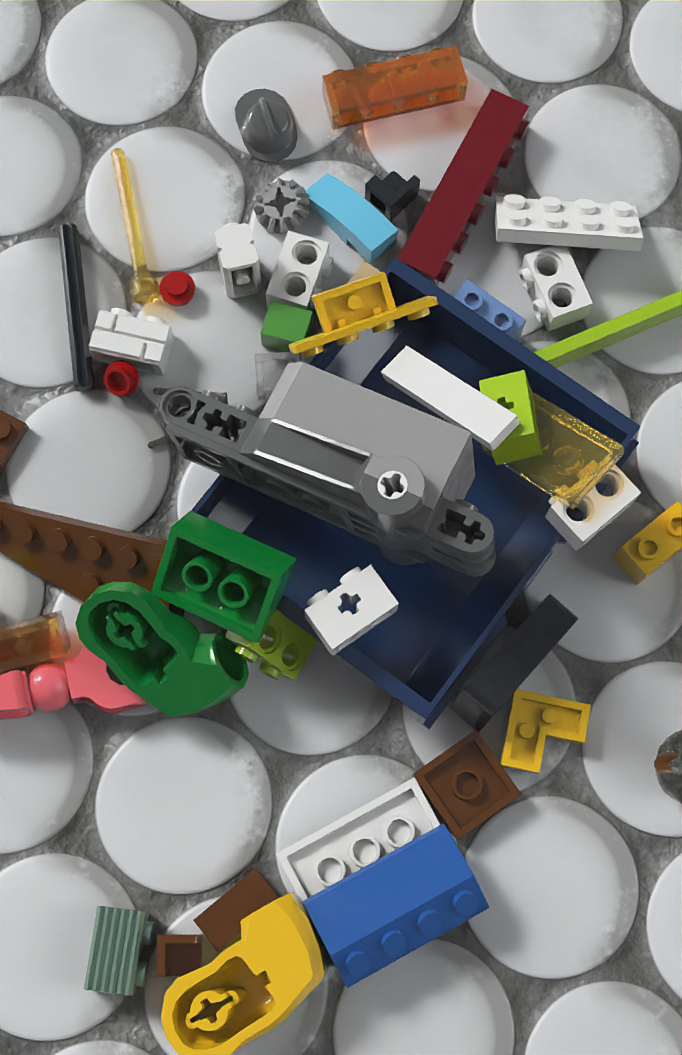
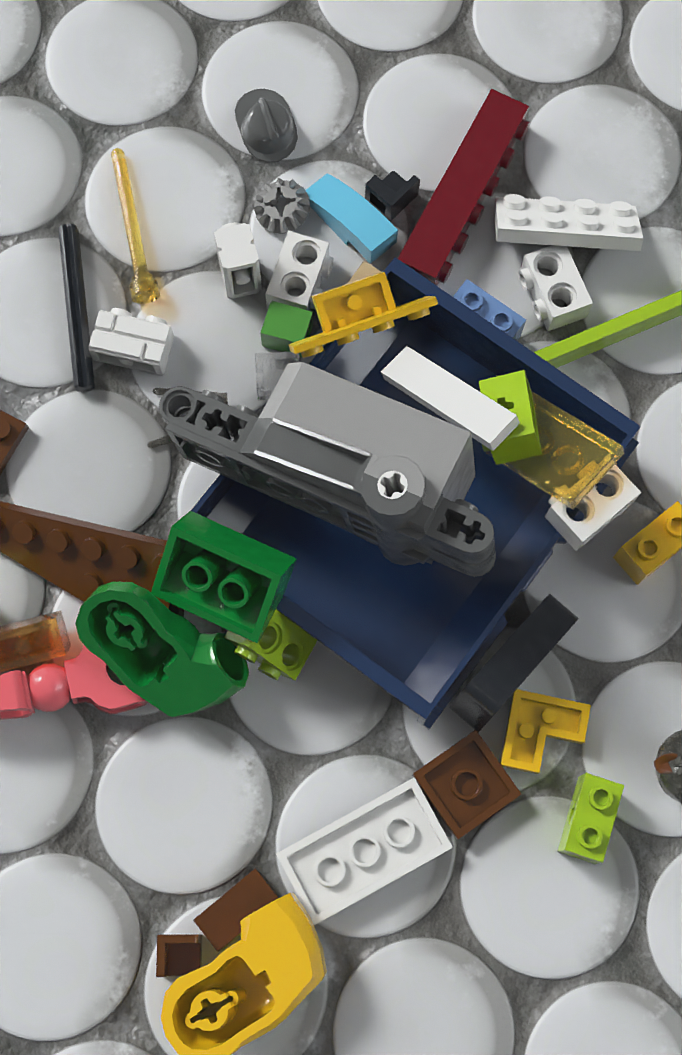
(118, 951): sand green brick -> none
(121, 378): red plate -> none
(177, 288): red plate -> none
(340, 629): white brick -> none
(394, 87): clear orange brick -> none
(396, 905): blue slope -> none
(590, 818): none -> lime brick

